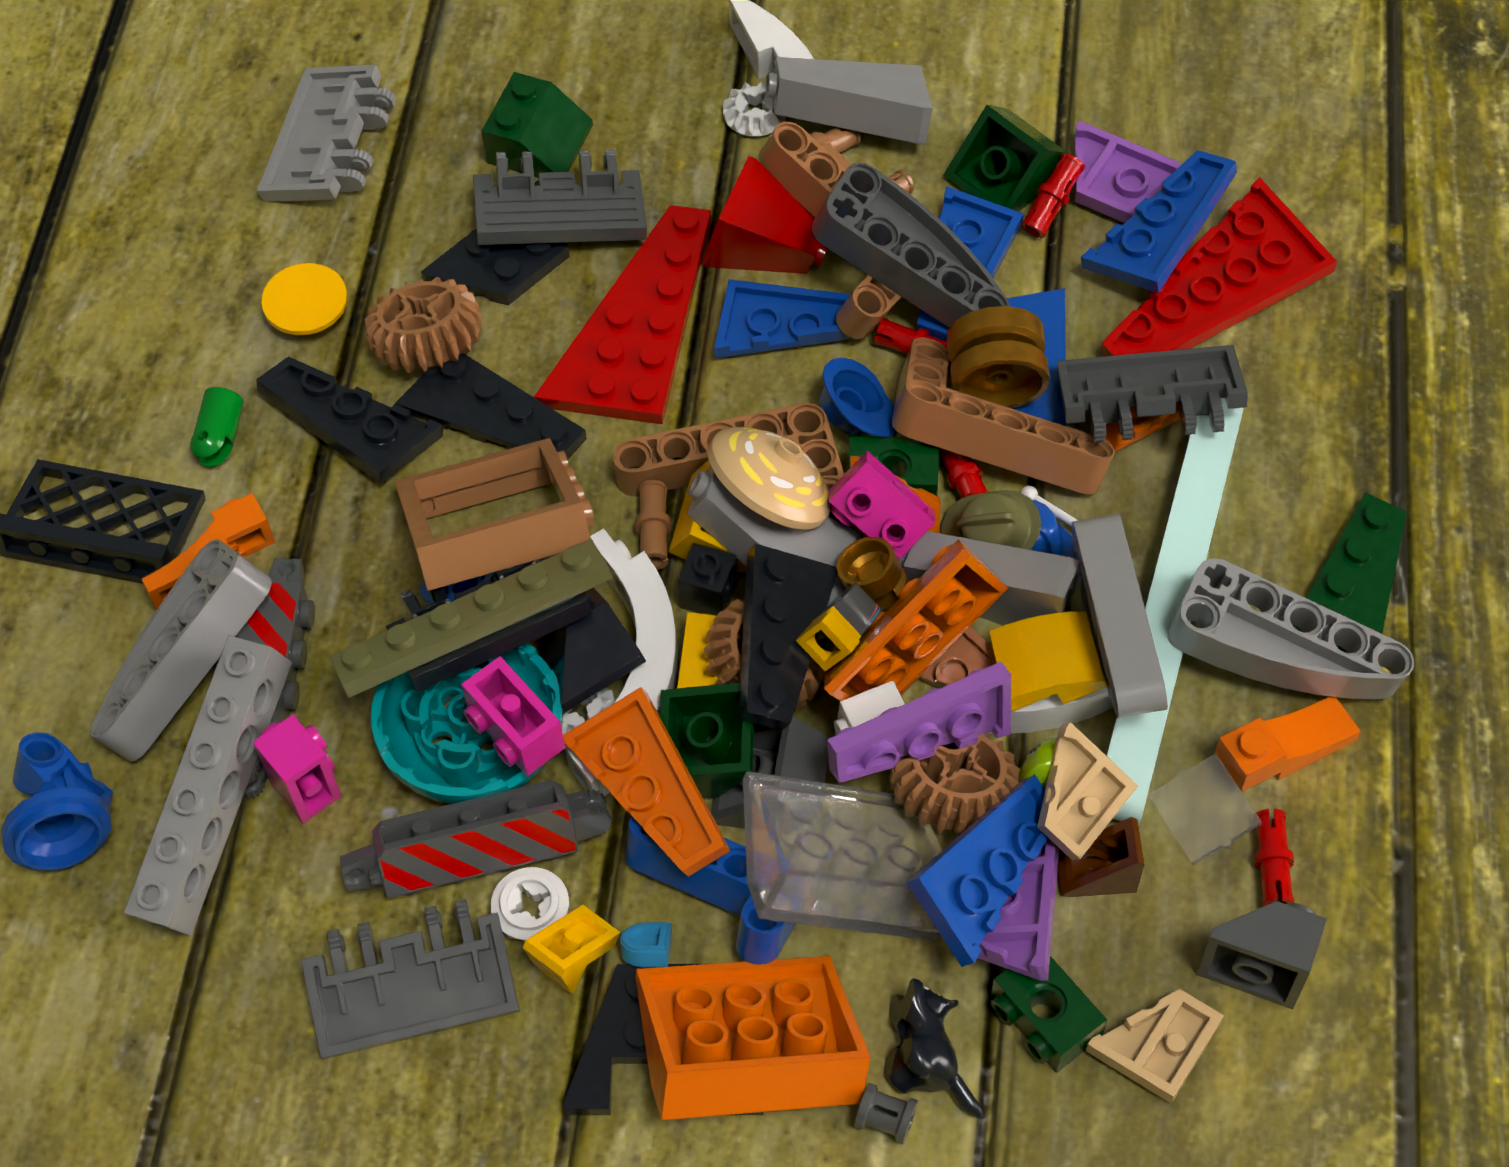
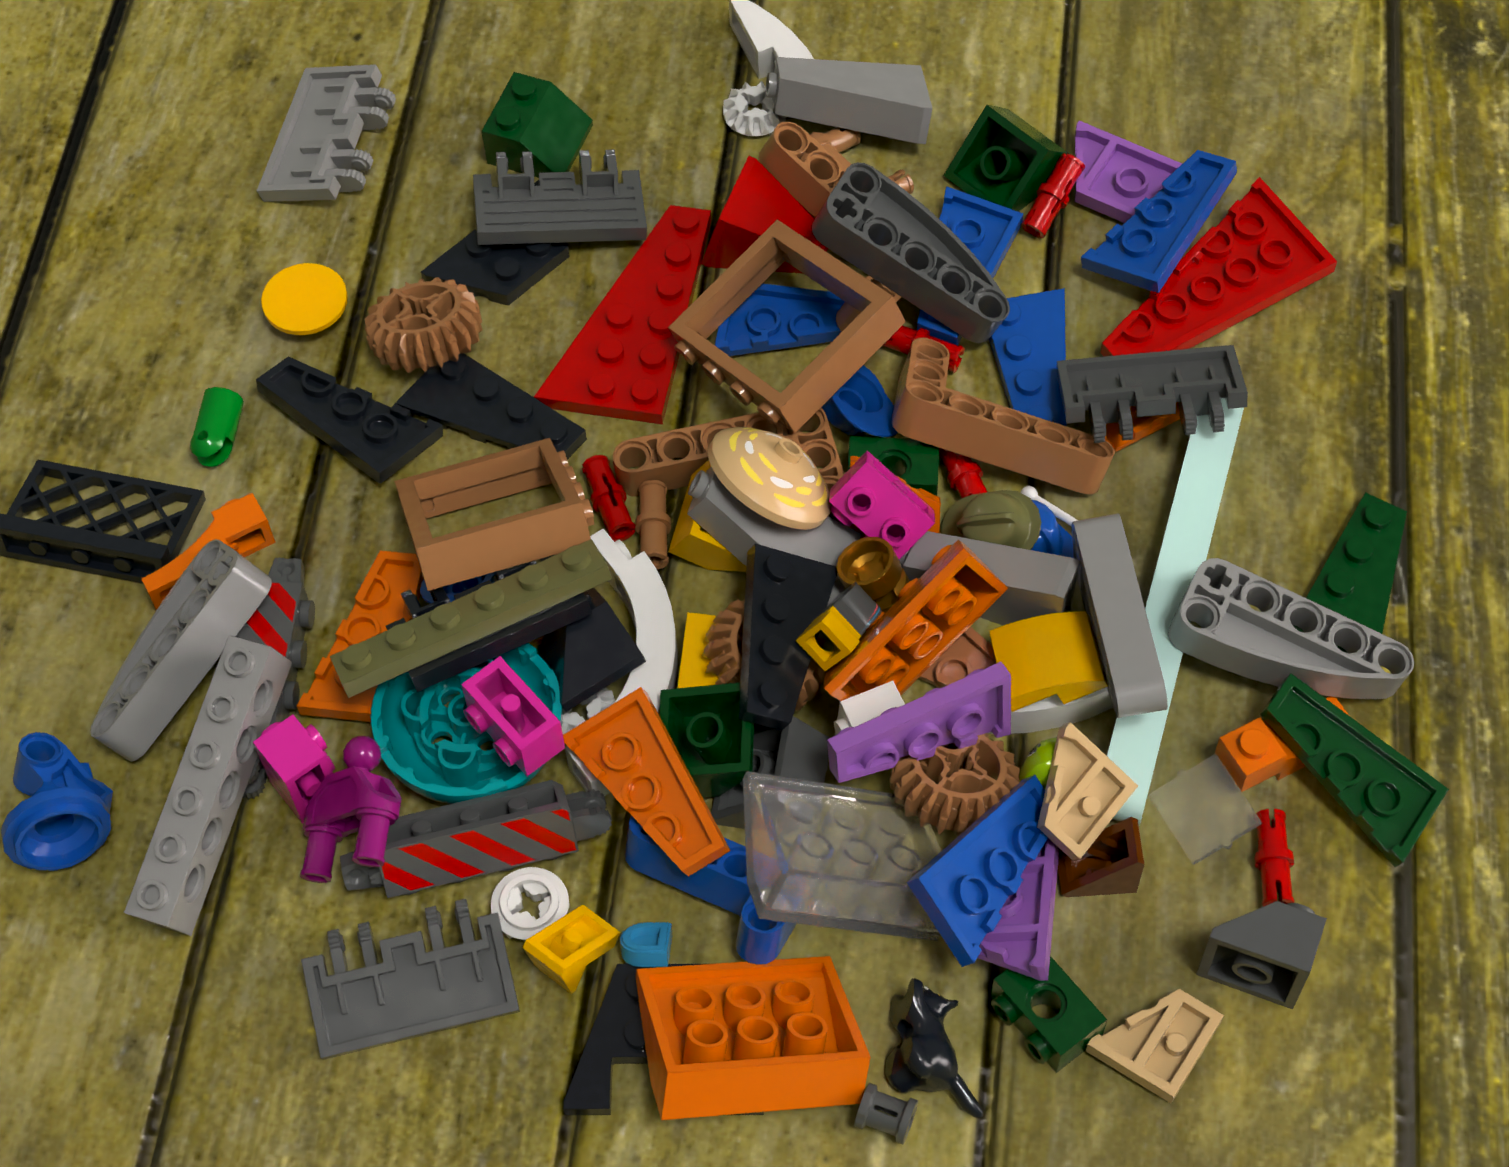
(349, 804): none -> magenta connector
(376, 606): none -> orange wing
(608, 497): none -> red pin
(707, 580): black brick -> none
(830, 369): none -> medium nougat window
(999, 356): pearl gold wheel -> none
(1364, 774): none -> dark green wing

